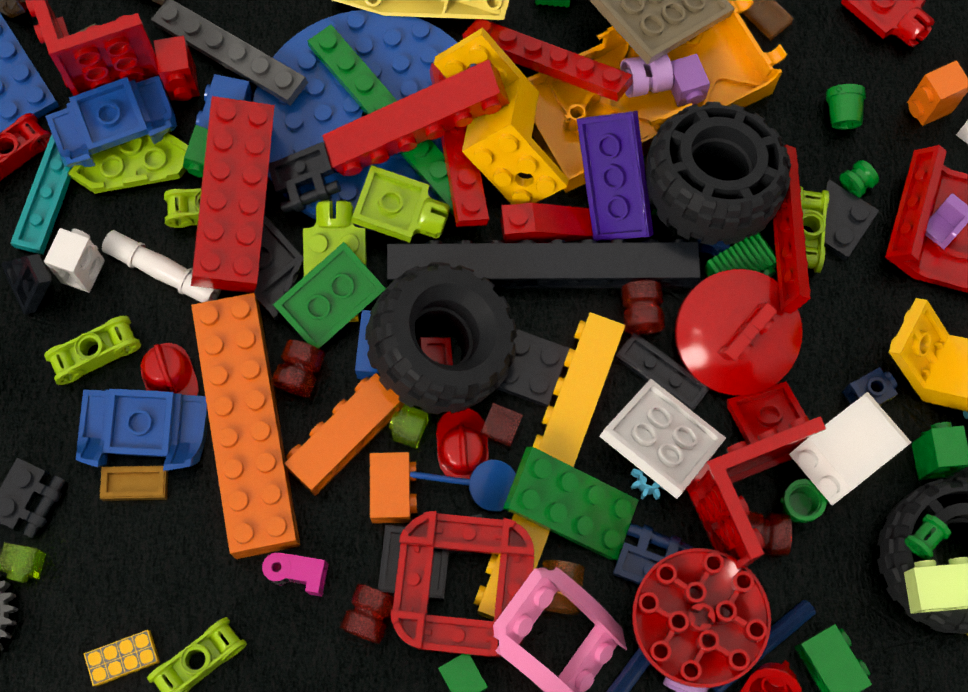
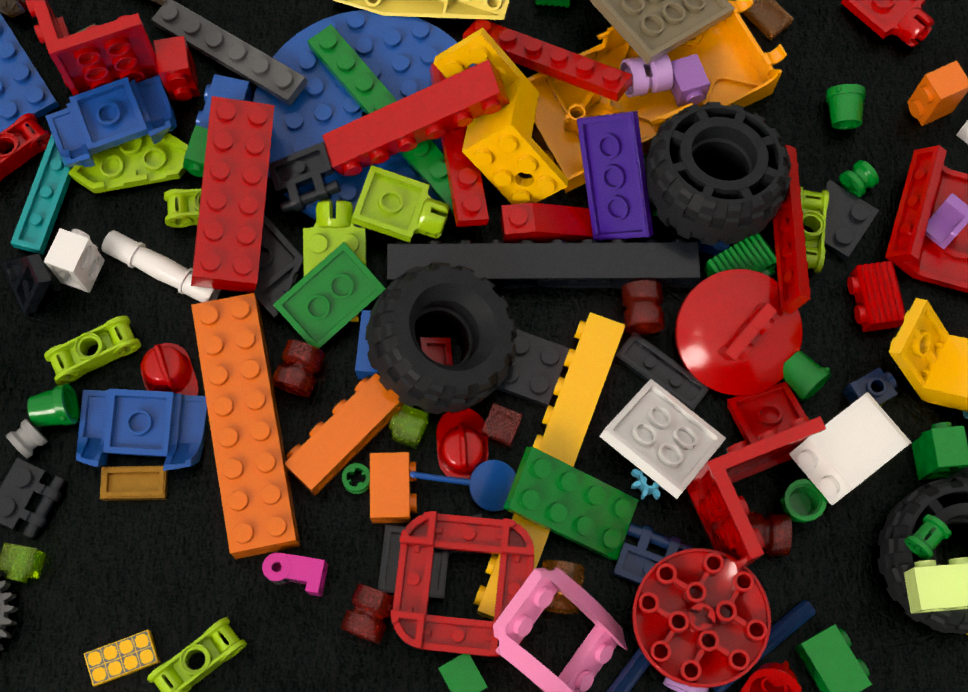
(26, 438): none -> light grey wheel
(54, 407): none -> green piece
(352, 470): none -> green bush
(804, 376): none -> green piece
(876, 296): none -> red brick

